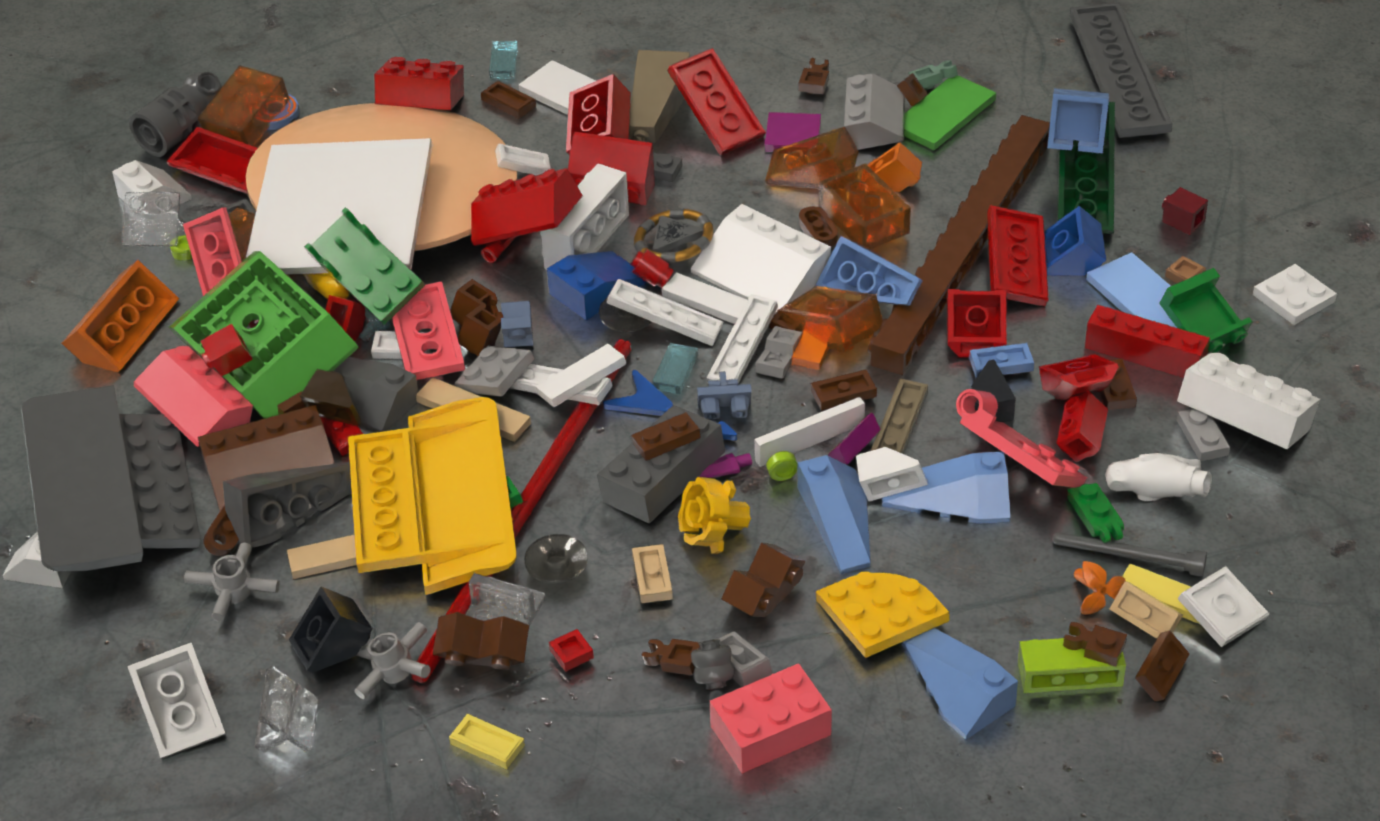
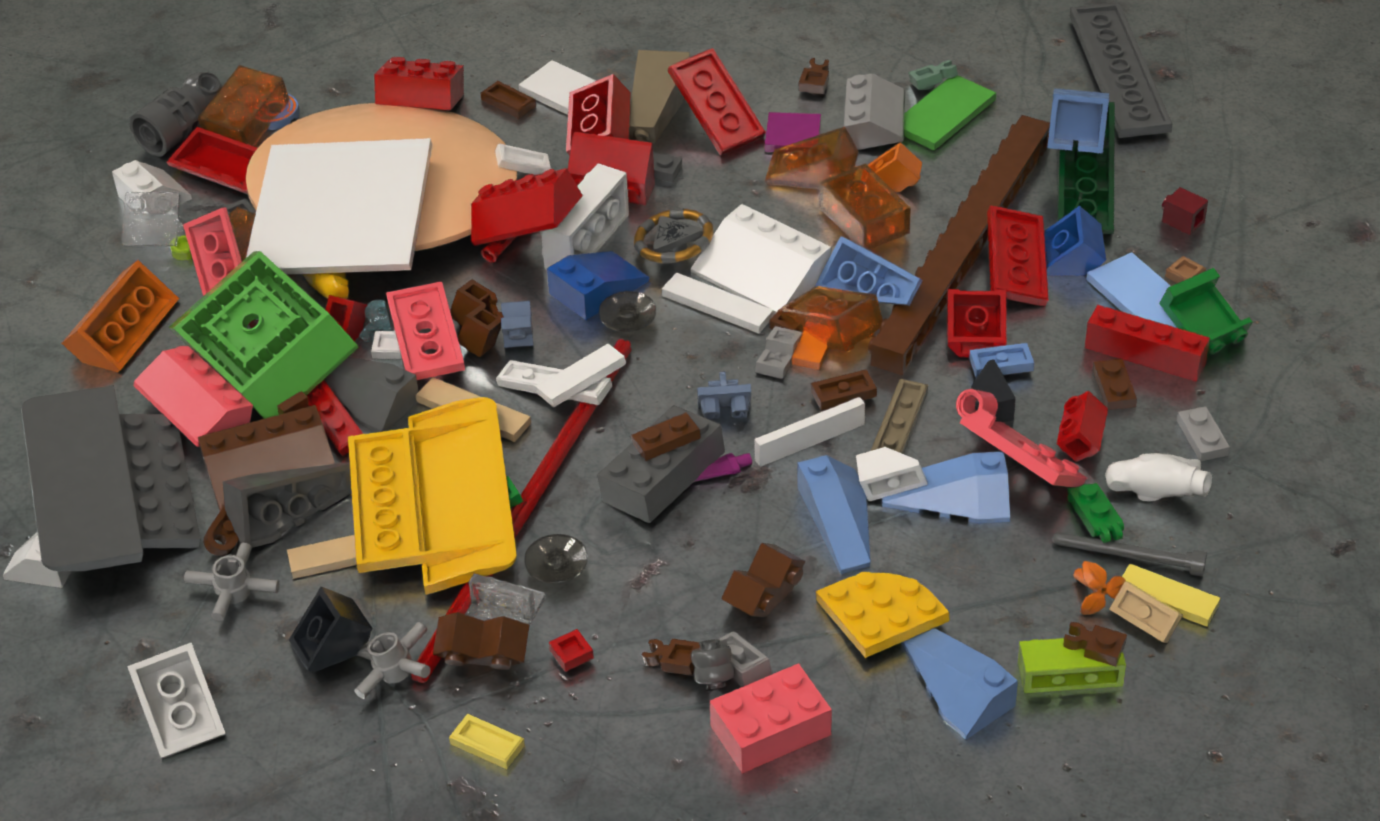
(225, 350): red brick -> none
(285, 713): clear bracket -> none
(331, 397): dark brown slope -> none
(365, 267): hinge -> none
(495, 370): light grey plate -> none
(503, 59): clear light blue tile -> none
(651, 268): red brick -> none
(652, 402): blue piece -> none
(652, 573): tan plate -> none
(665, 312): white tile -> none
(675, 368): clear light blue tile -> none
(709, 507): yellow piece -> none
(744, 338): white tile -> none
(782, 466): lime tile -> none
(818, 225): reddish brown plate -> none
(855, 440): magenta slope -> none
(912, 89): reddish brown tile -> none
(1077, 376): red slope -> none
(1162, 665): reddish brown plate -> none
(1223, 606): white tile -> none
(1248, 399): white brick -> none
(1294, 294): white plate -> none

